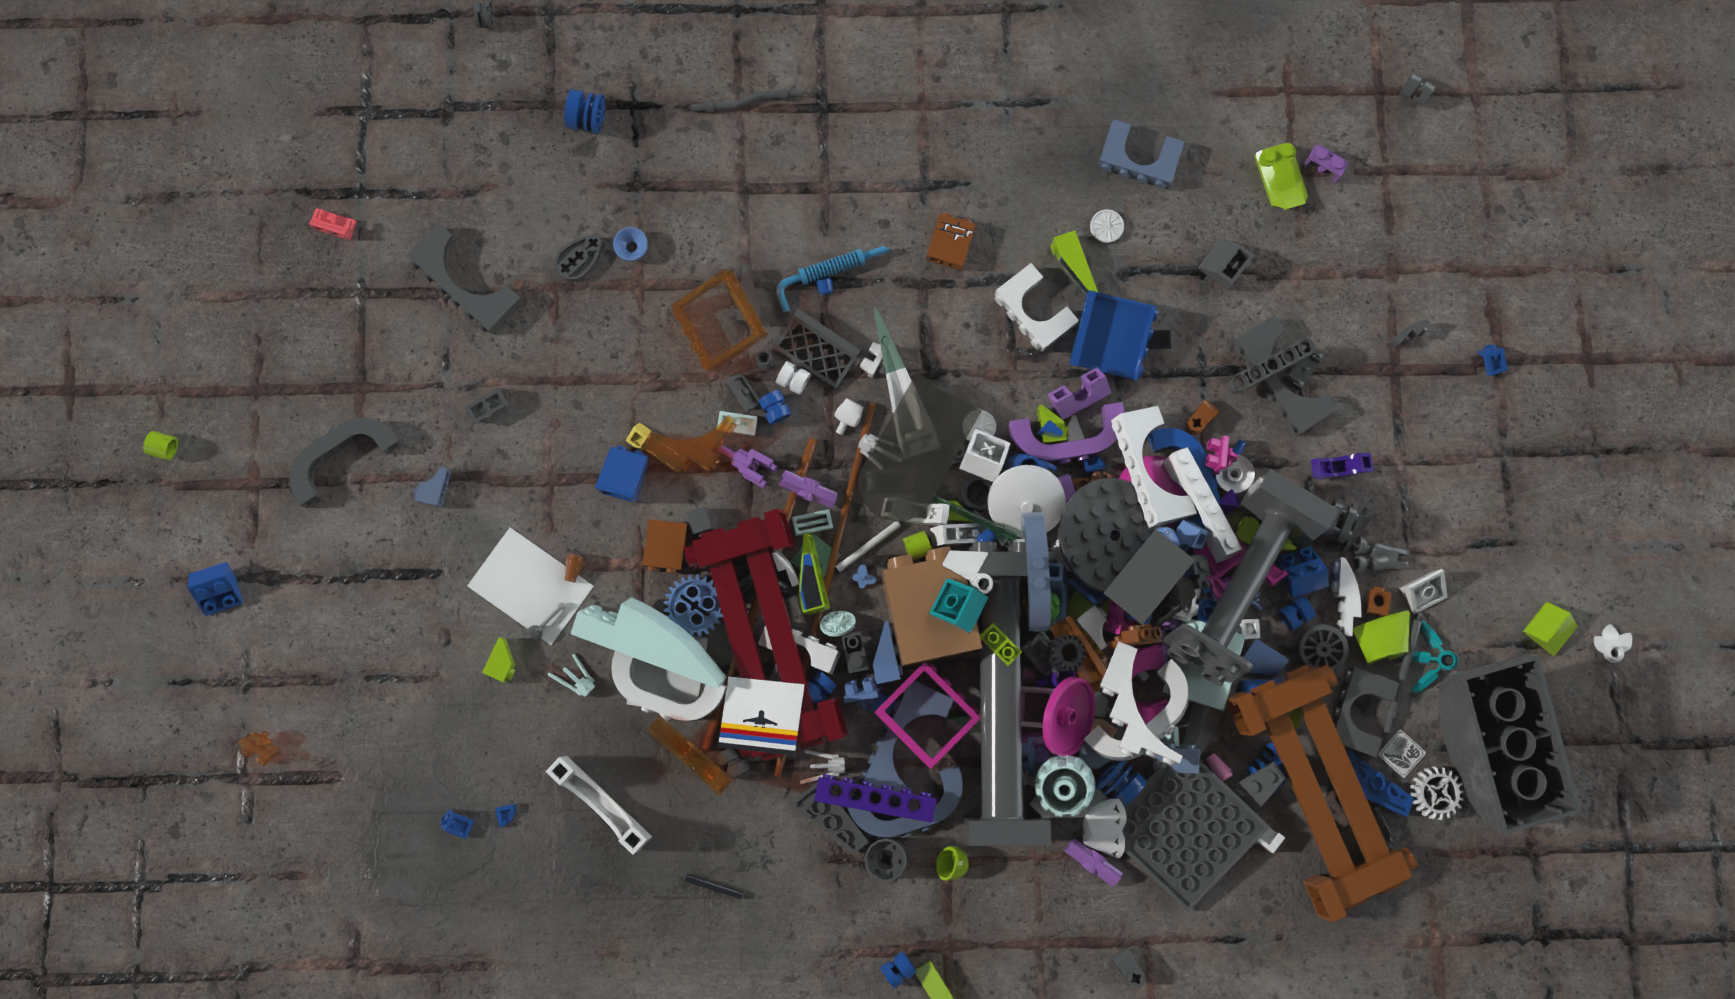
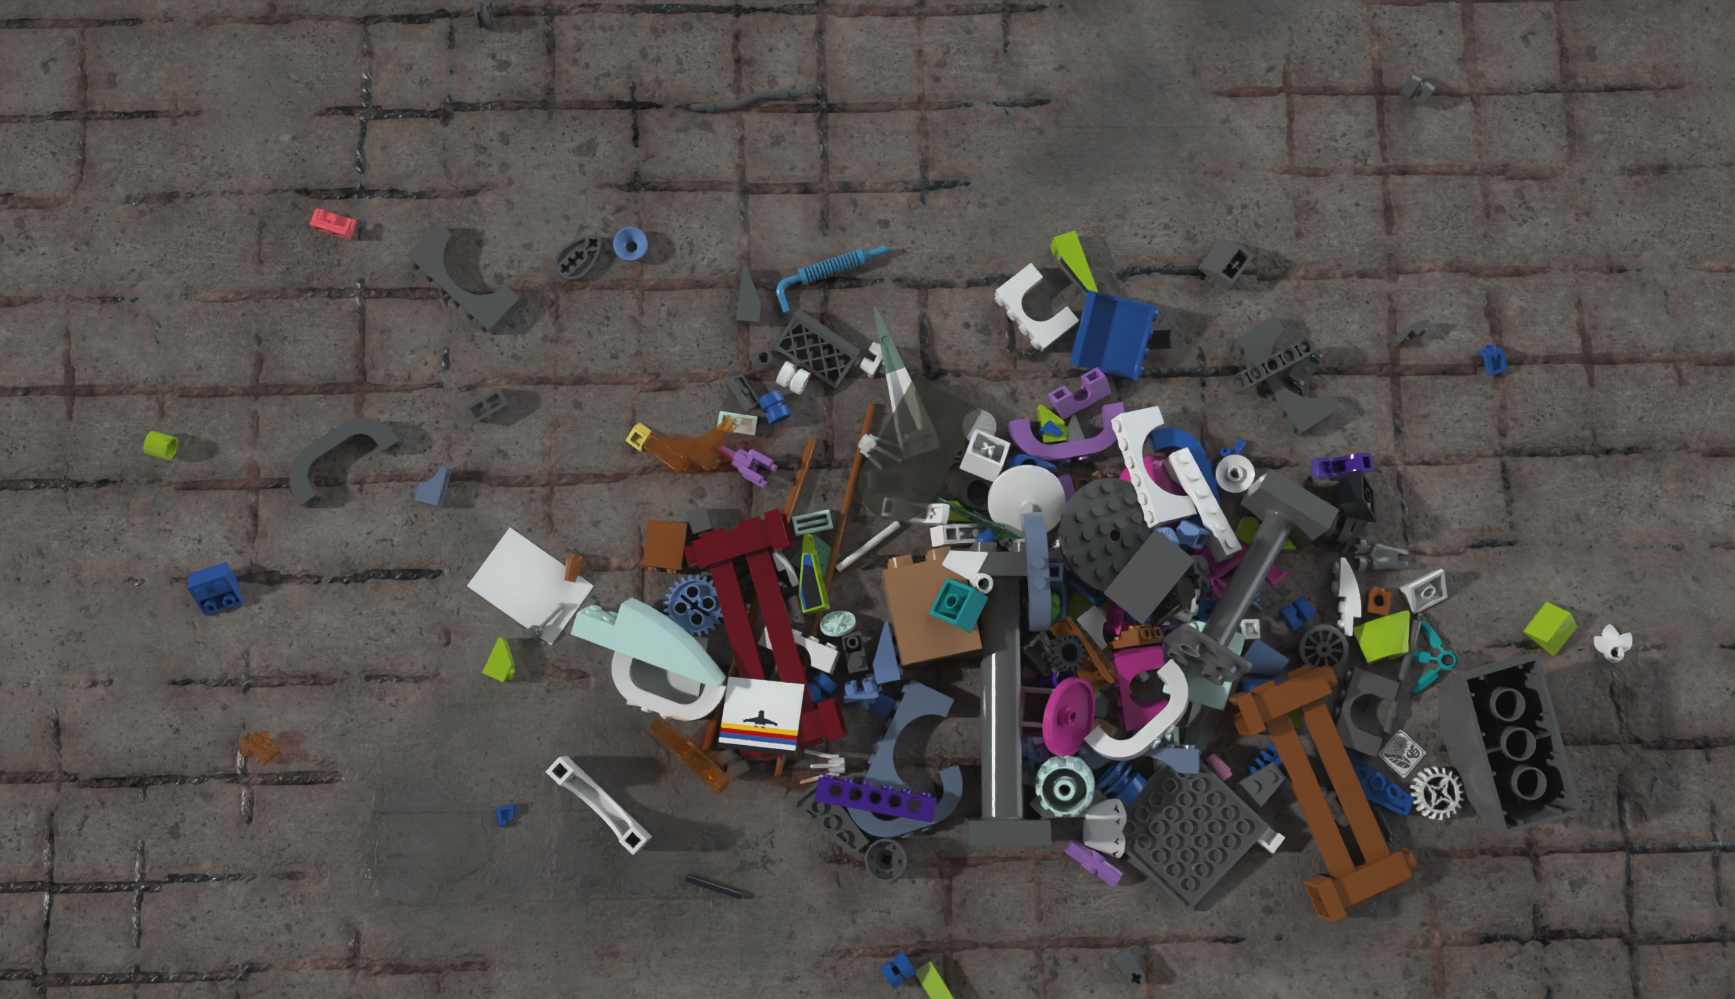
(456, 824): blue bracket -> none
(583, 111): blue wheel -> none
(584, 686): light aqua plant -> none
(623, 474): blue slope -> none
(745, 308): clear orange window -> none
(808, 489): medium lavender piece -> none
(825, 286): blue piece -> none
(849, 414): white piece -> none
(863, 578): medium blue piece -> none
(917, 545): lime piece -> none
(950, 241): dark orange brick -> none
(951, 863): lime hat -> none
(956, 720): slope -> none
(957, 696): dark pink window -> none
(1000, 644): lime slope -> none
(1093, 464): blue slope -> none
(1107, 226): white wheel -> none
(1115, 158): sand blue arch -> none
(1137, 735): white arch -> none
(1203, 415): dark orange piece -> none
(1223, 455): dark pink hips -> none
(1229, 502): dark purple slope -> none
(1281, 176): lime slope -> none
(1304, 571): blue slope -> none
(1327, 160): medium lavender window -> none
(1356, 496): none -> black slope

